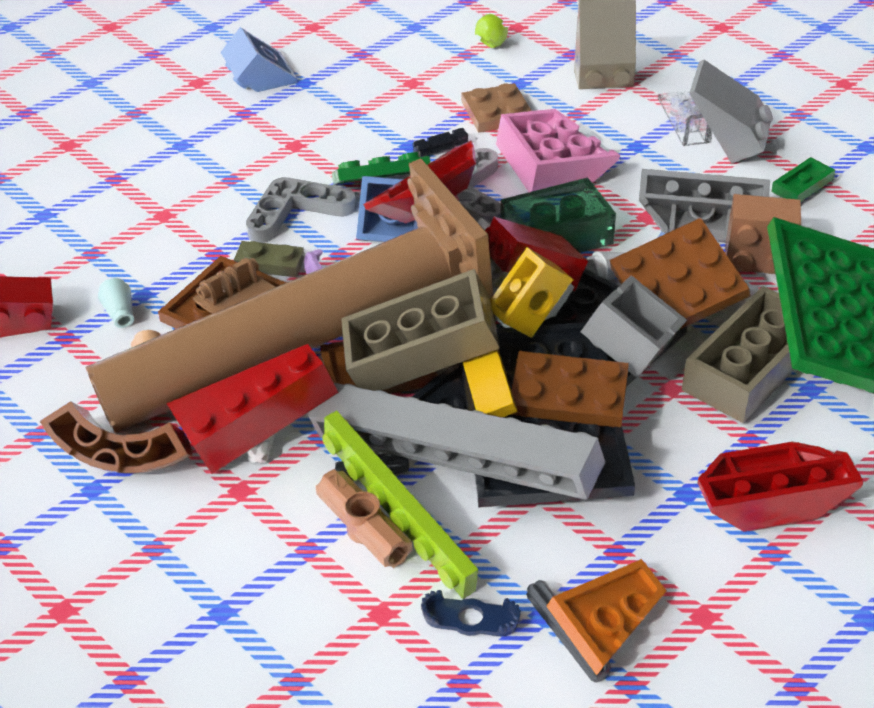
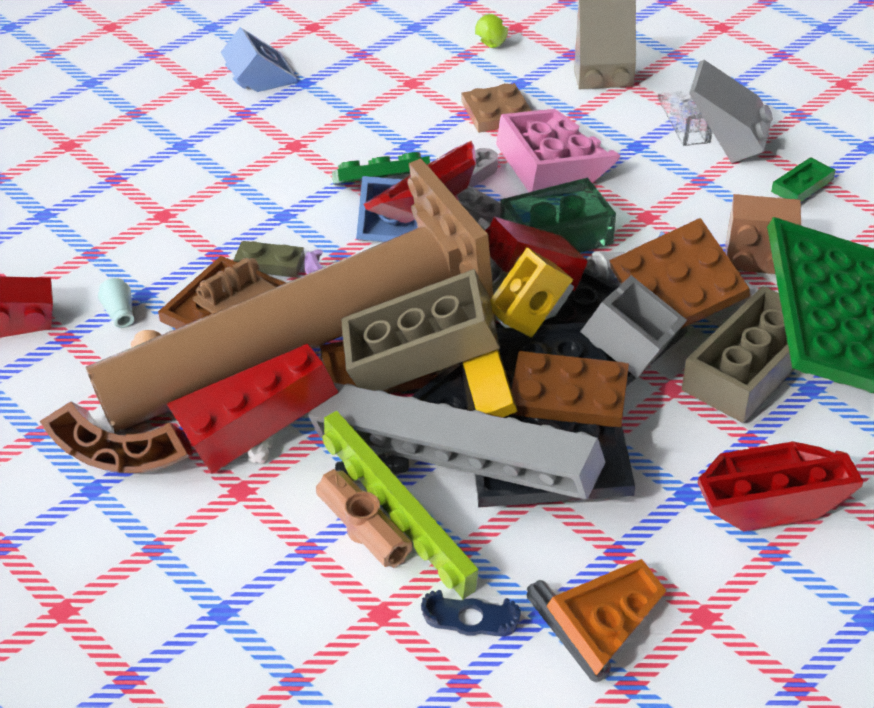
(331, 201): light grey beam -> none
(440, 142): black axle -> none
(682, 197): light grey wedge -> none

